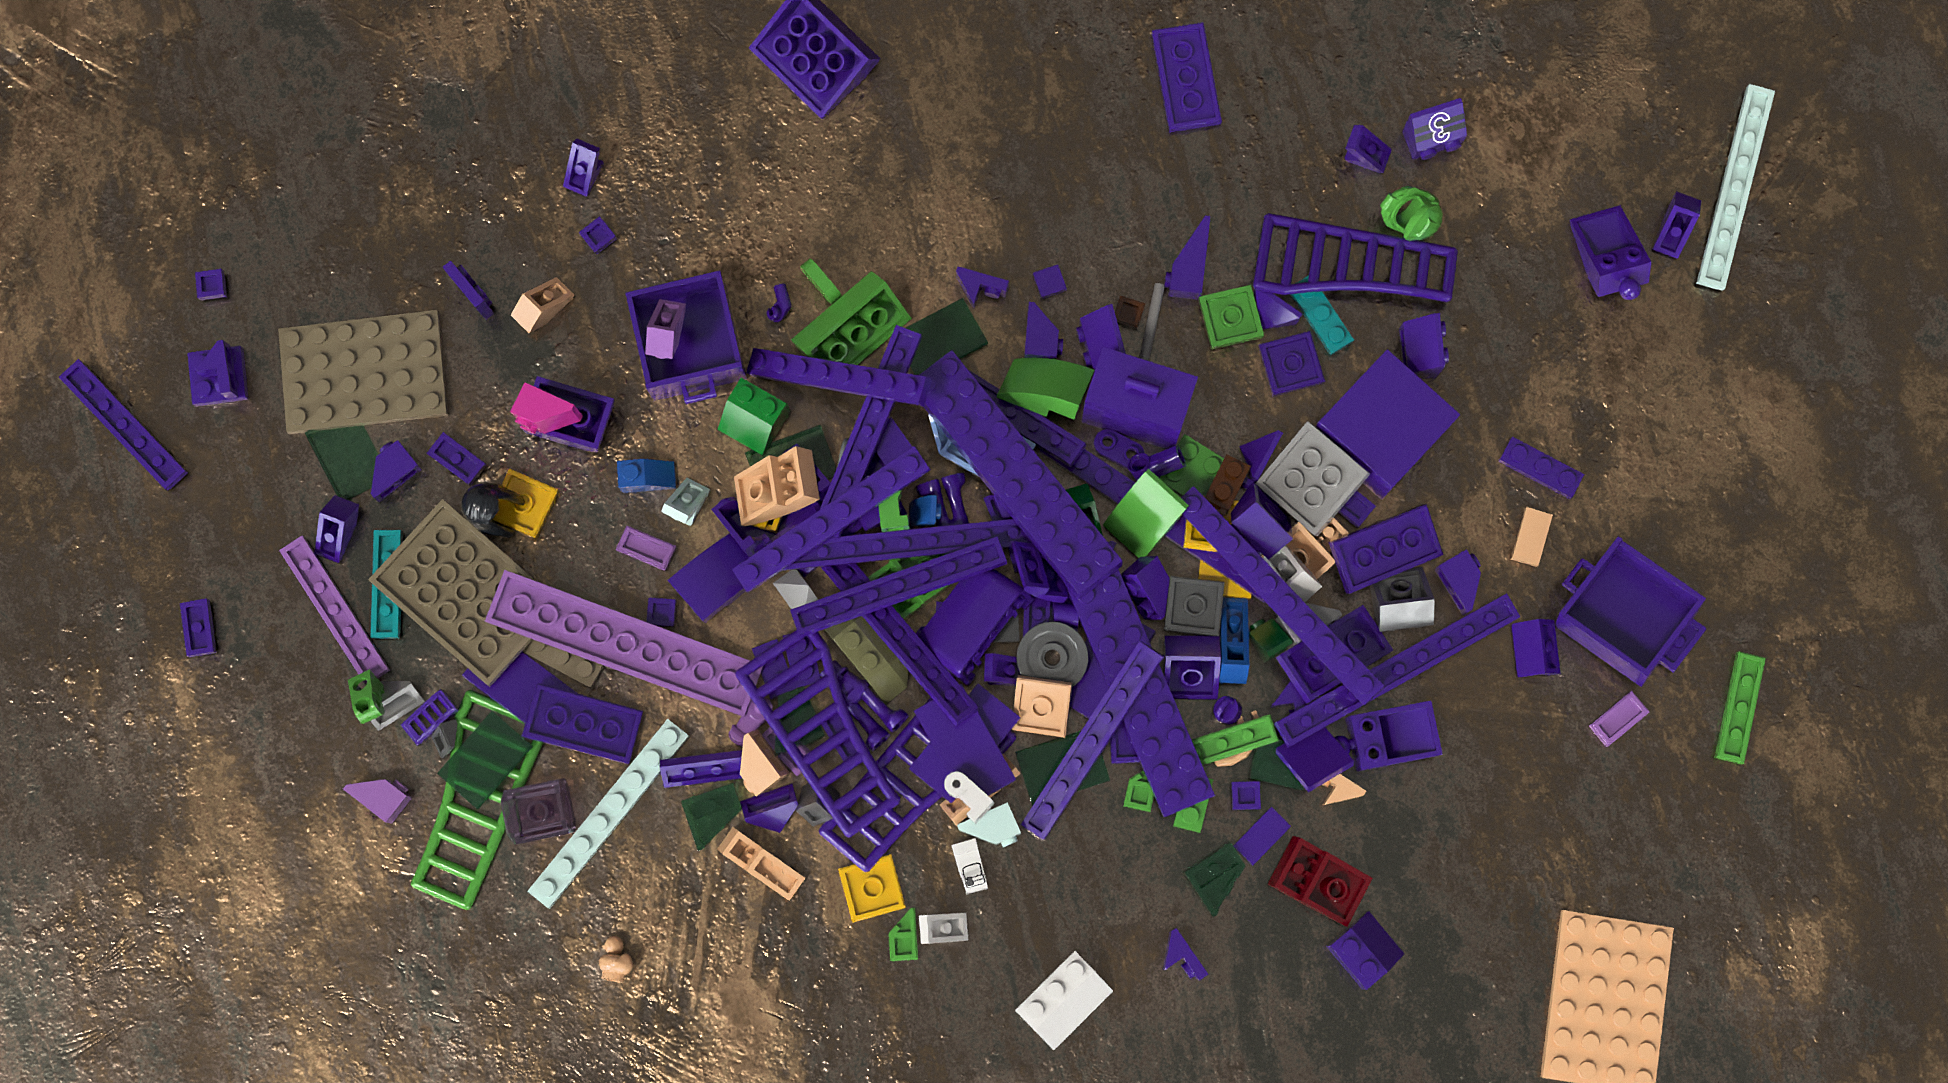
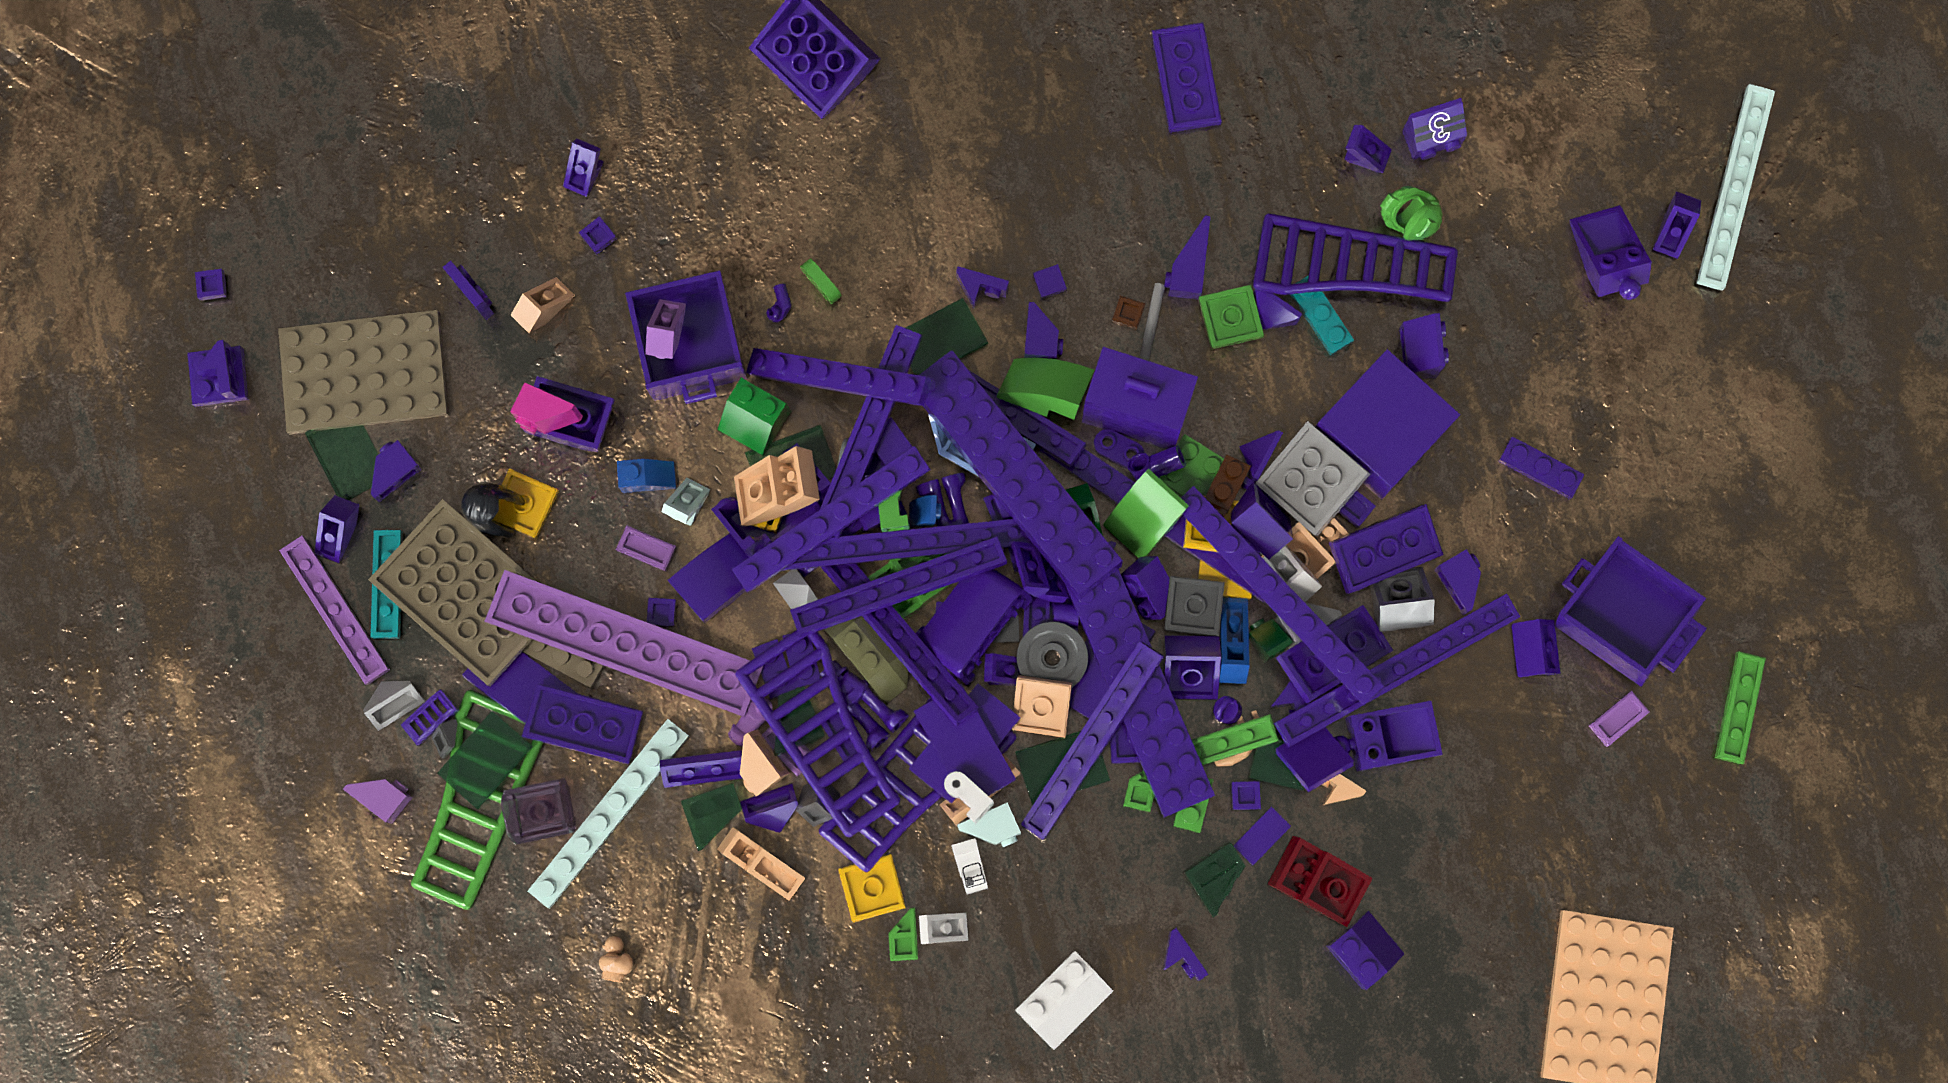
(123, 424): dark purple plate -> none
(198, 627): dark purple plate -> none
(366, 701): bright green leg -> none
(456, 459): dark purple plate -> none
(854, 323): bright green slope -> none
(1098, 331): dark purple slope -> none
(1291, 363): dark purple tile -> none
(1531, 537): light nougat tile -> none

